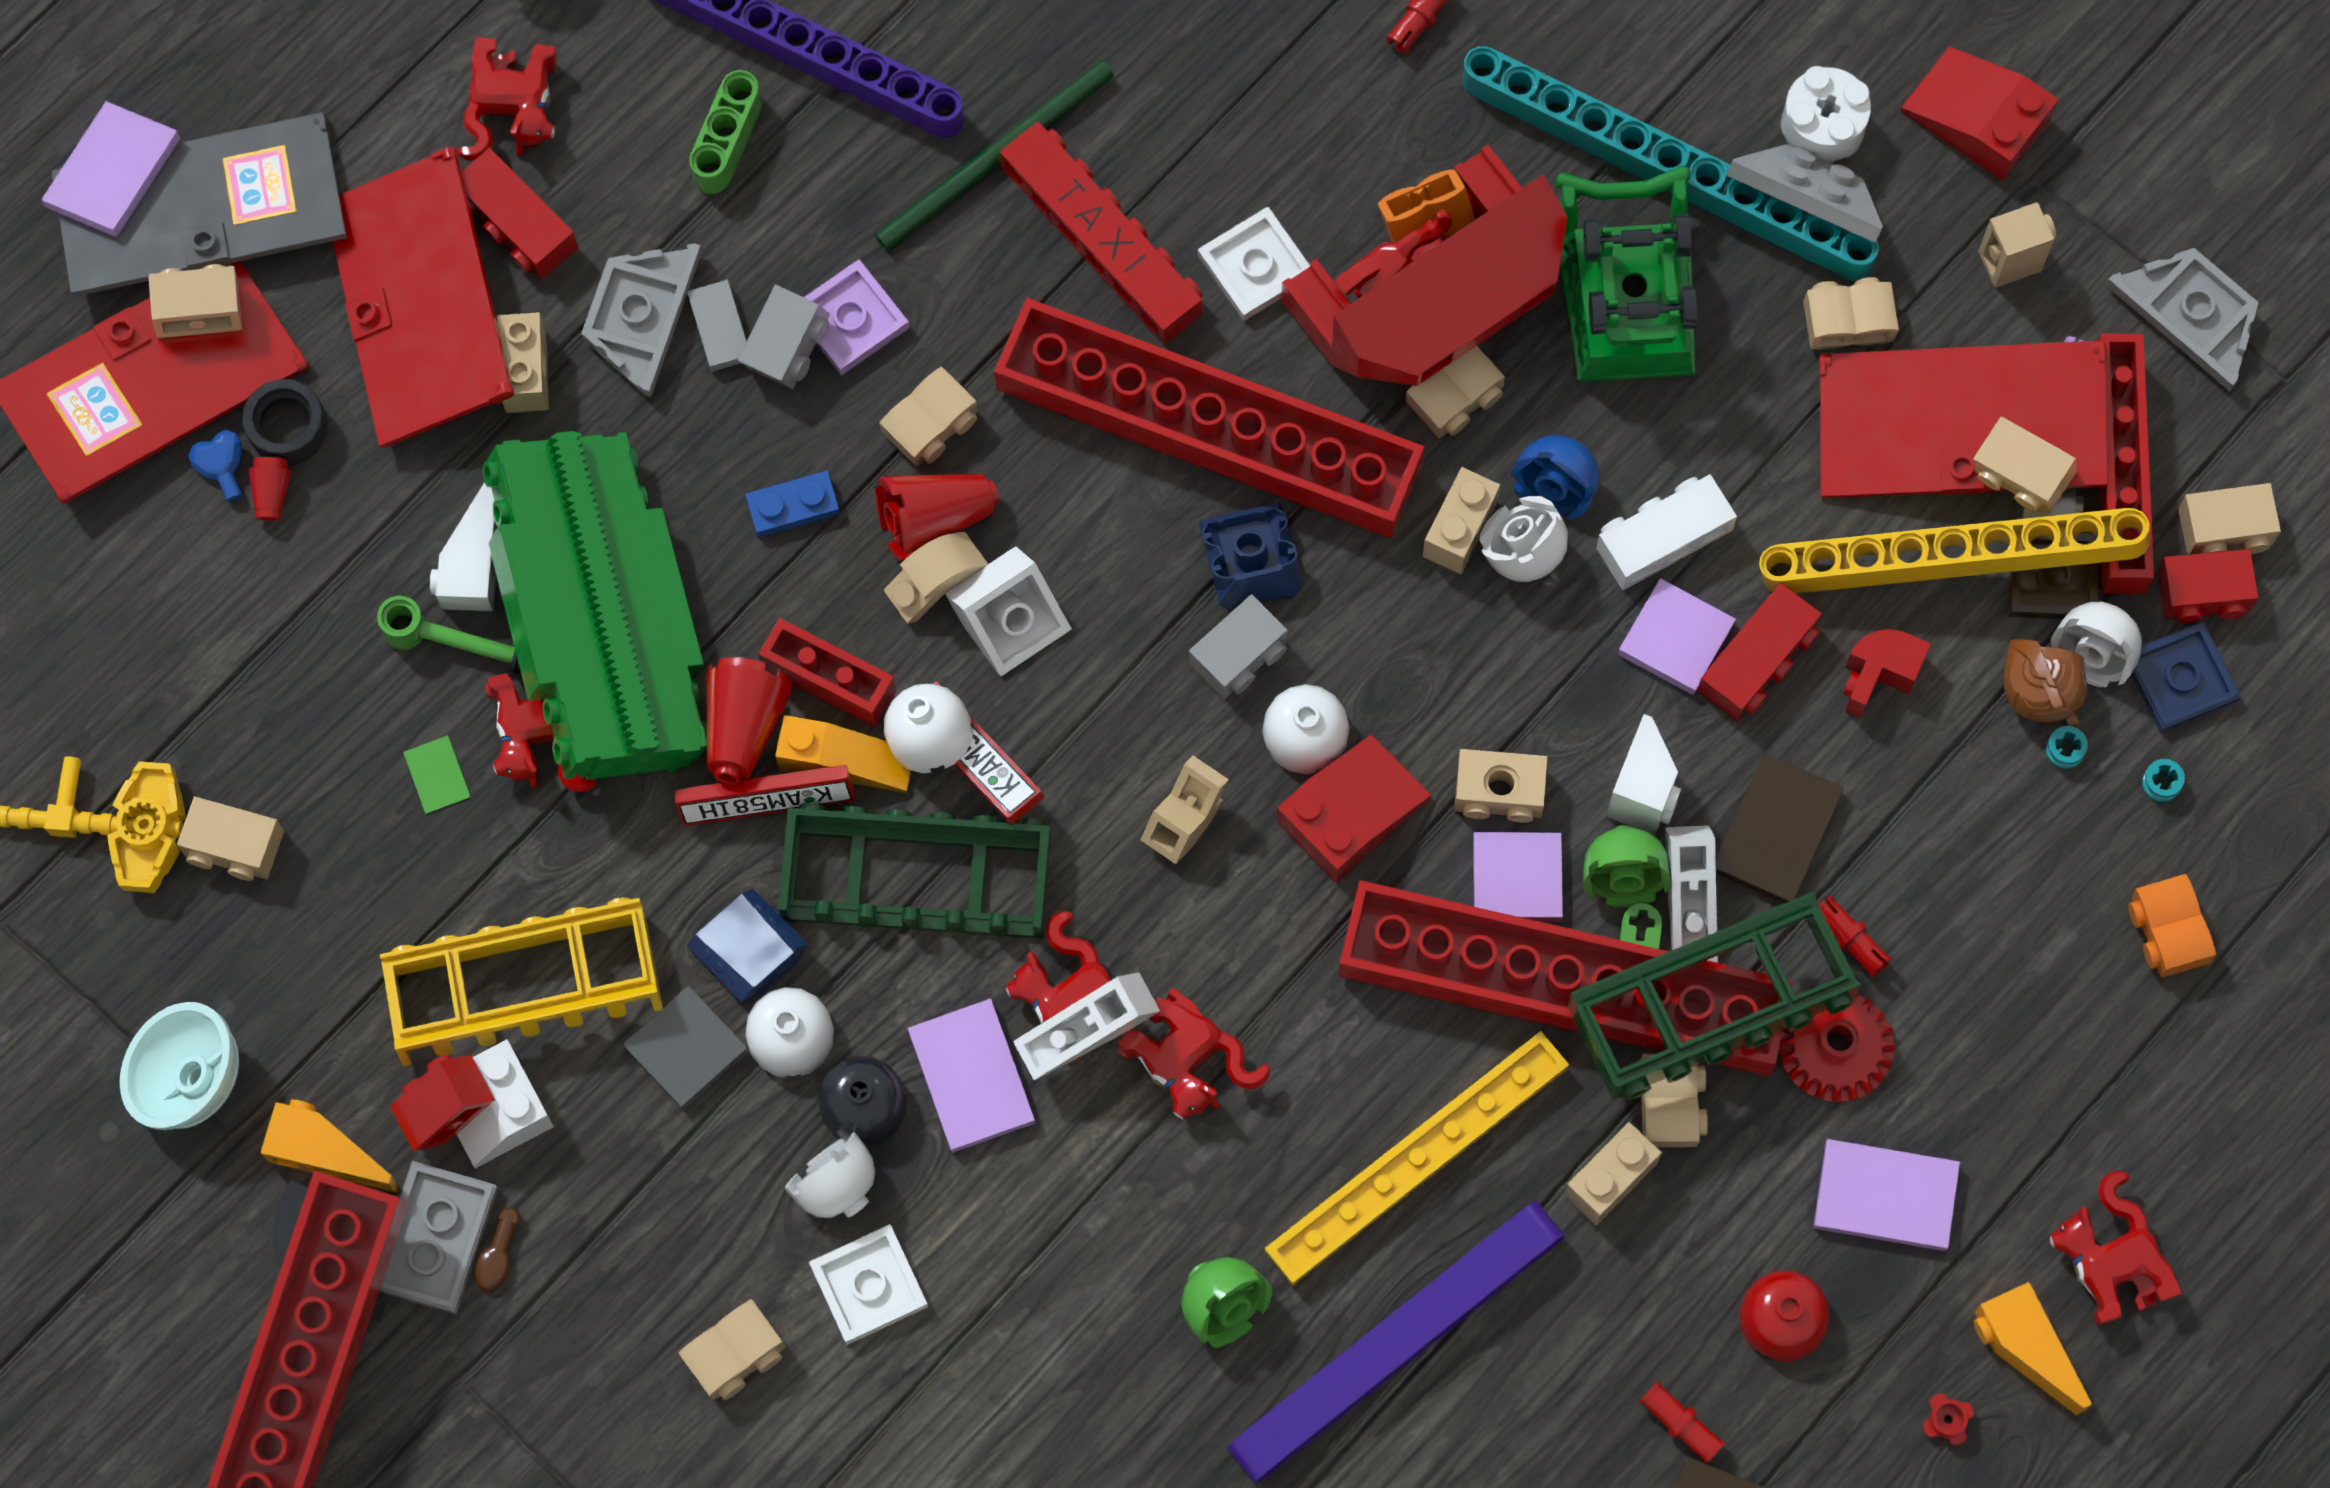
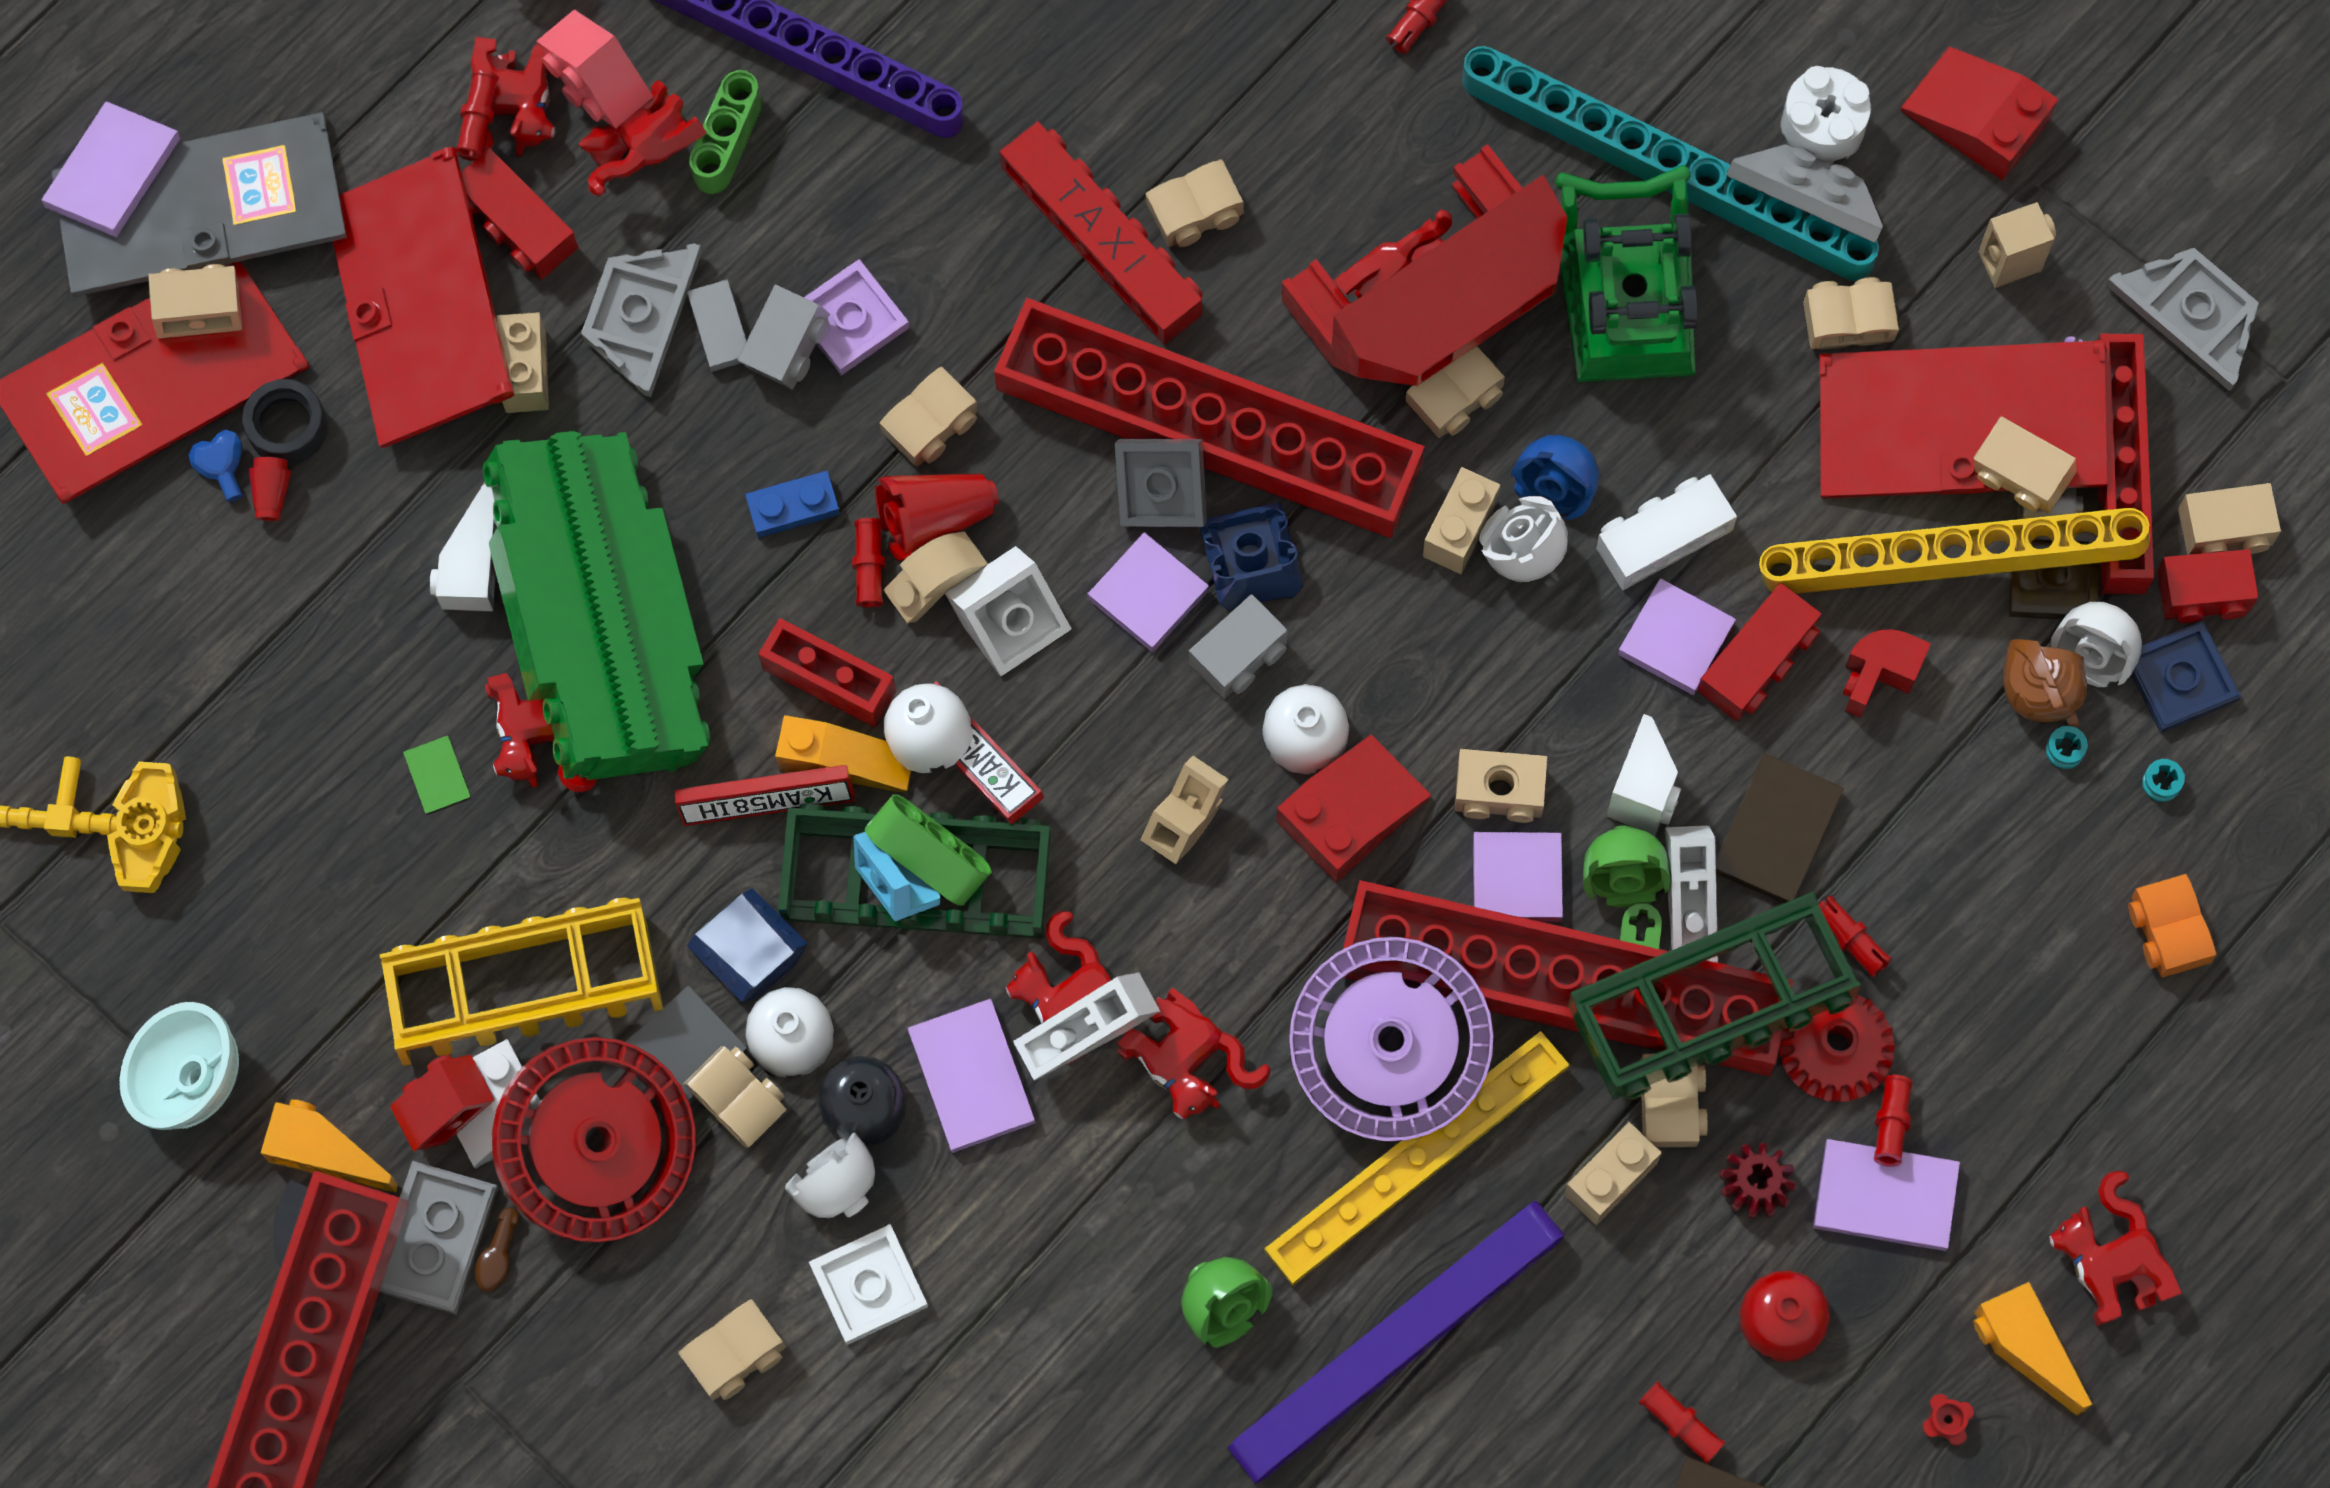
(230, 839): tan brick -> none
(420, 628): bright green piece -> none
(477, 114): none -> red pin
(593, 69): none -> coral brick
(628, 1145): none -> red piece
(649, 134): none -> red animal
(735, 1095): none -> tan brick
(741, 714): red cone -> none
(868, 563): none -> red pin
(891, 882): none -> medium azure panel
(928, 850): none -> bright green beam
(990, 157): dark green piece -> none
(1148, 592): none -> lavender tile
(1161, 482): none -> dark grey tile
(1195, 204): none -> tan brick
(1253, 262): white tile -> none
(1385, 1075): none -> lavender piece
(1413, 206): orange brick -> none
(1764, 1165): none -> dark red gear
(1893, 1120): none -> red pin

